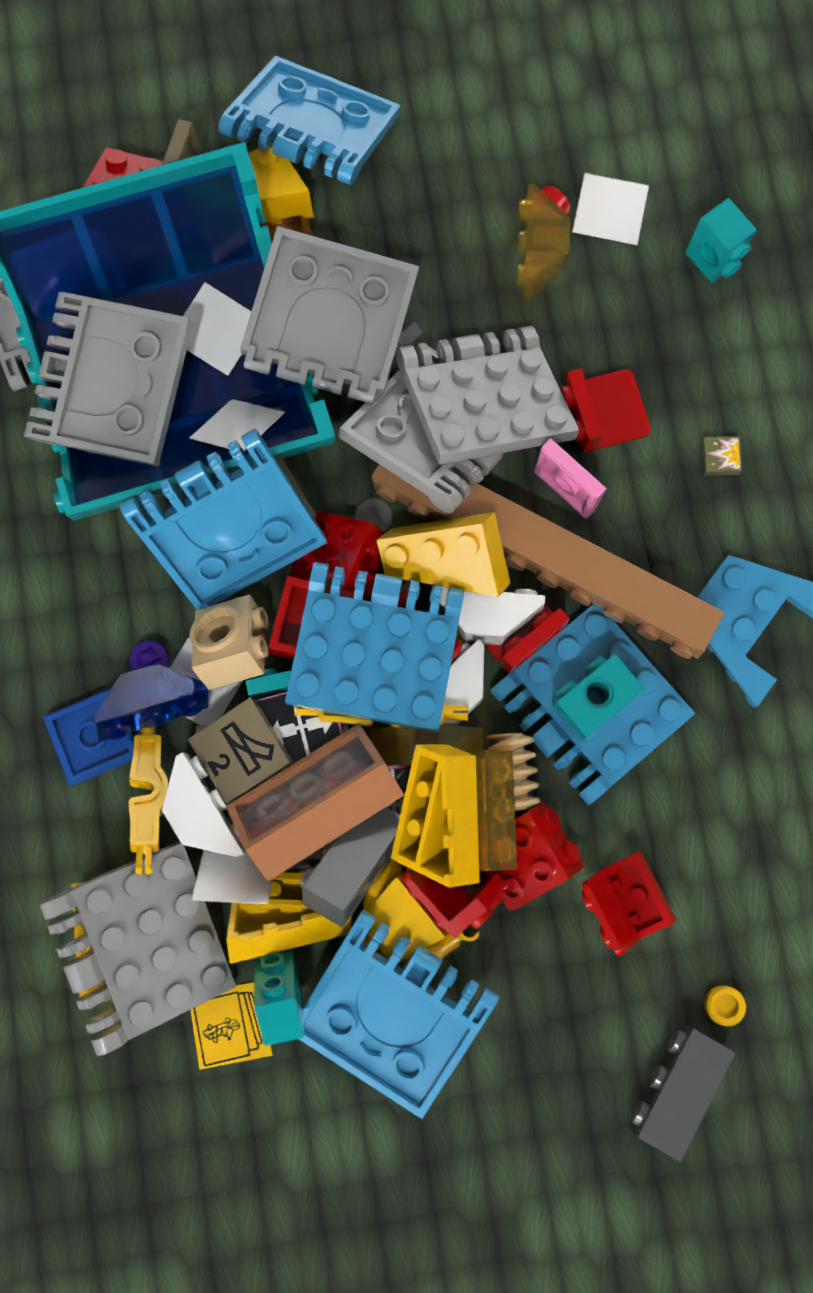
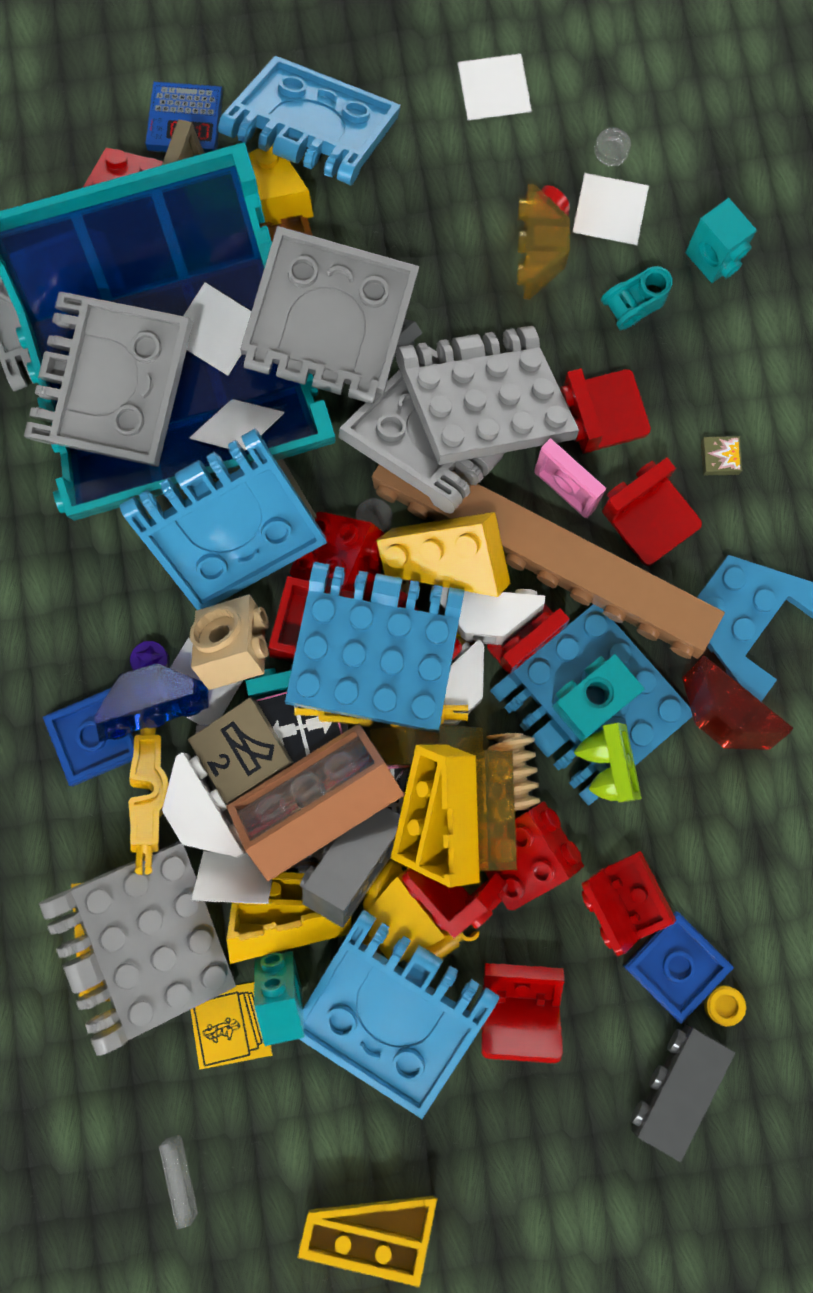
(178, 1181): none -> clear tile
(185, 102): none -> blue tile
(372, 1238): none -> yellow wedge
(494, 87): none -> white sticker
(527, 1015): none -> red bracket
(612, 146): none -> clear tile
(612, 747): none -> lime tile
(632, 299): none -> teal piece
(651, 513): none -> red bracket
(678, 968): none -> blue tile
(730, 711): none -> clear red slope

